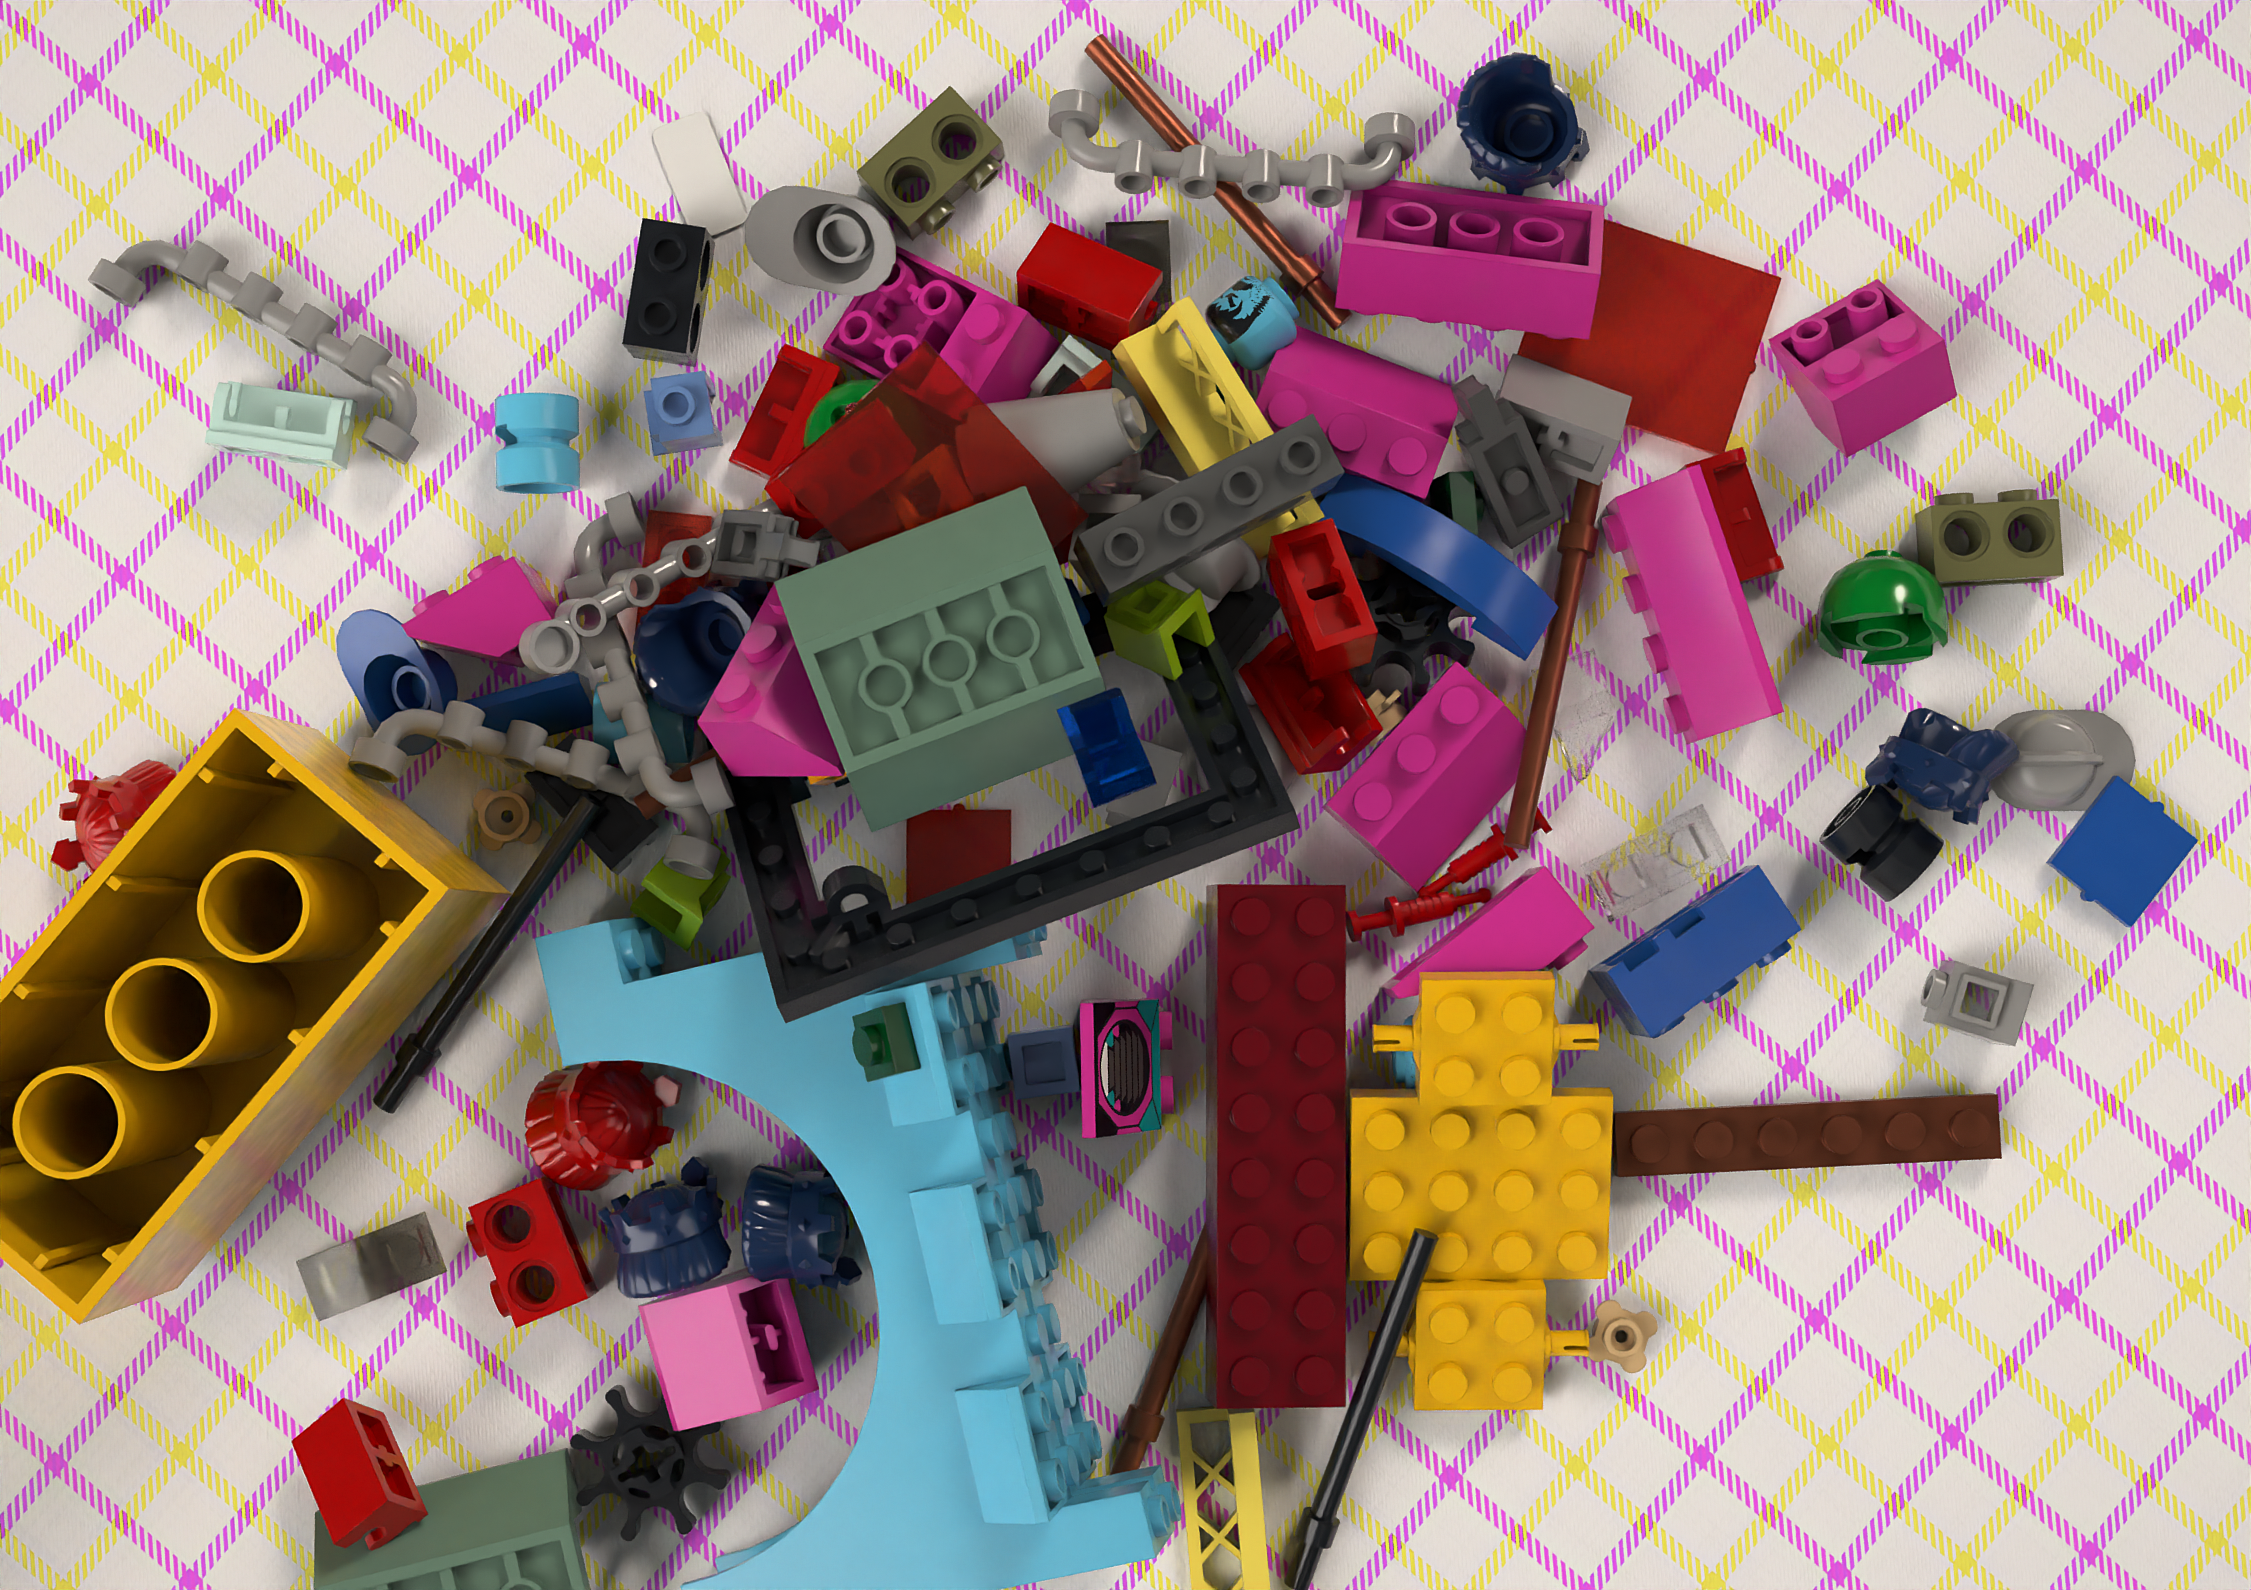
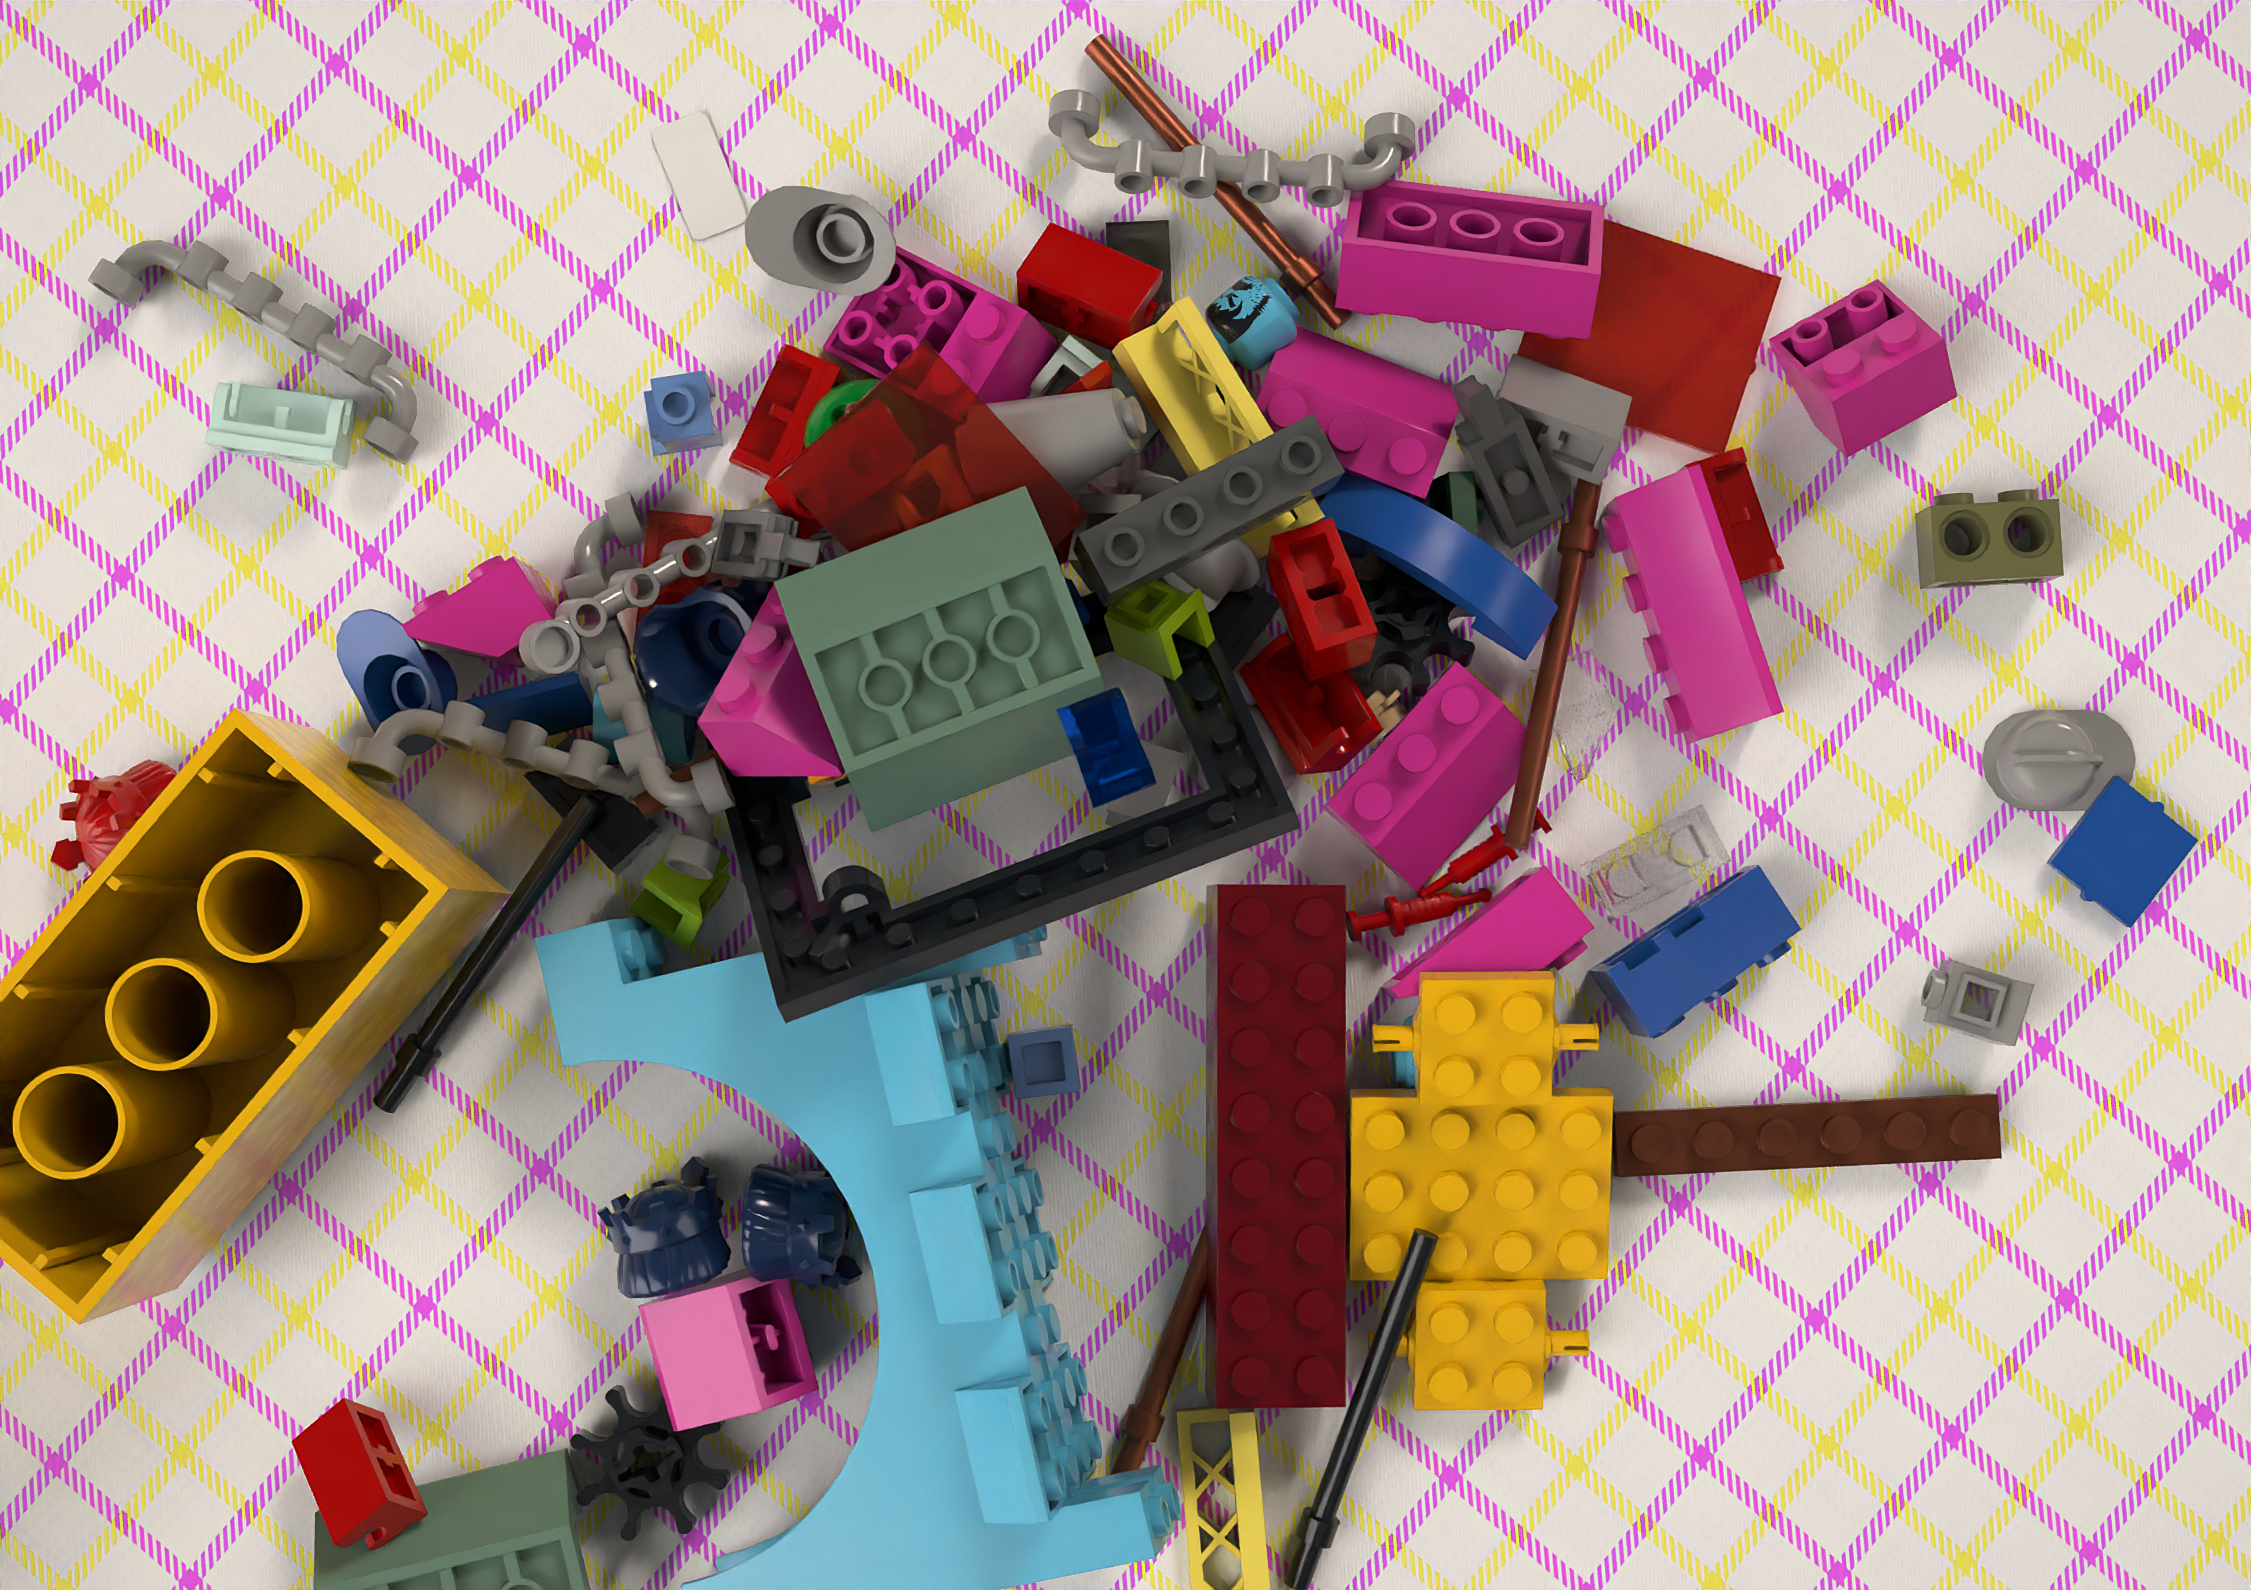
(371, 1266): clear smoke slope -> none
(491, 808): tan plate -> none
(537, 443): medium azure wheel -> none
(548, 1244): red brick -> none
(598, 1122): red hair -> none
(668, 292): black brick -> none
(884, 1042): dark green plate -> none
(919, 154): olive brick -> none
(954, 848): clear red piece -> none
(1122, 1066): slope -> none
(1519, 124): dark blue hair -> none
(1638, 1328): tan plate -> none
(1881, 841): black wheel -> none
(1884, 609): green cylinder -> none
(1943, 763): dark blue hair -> none

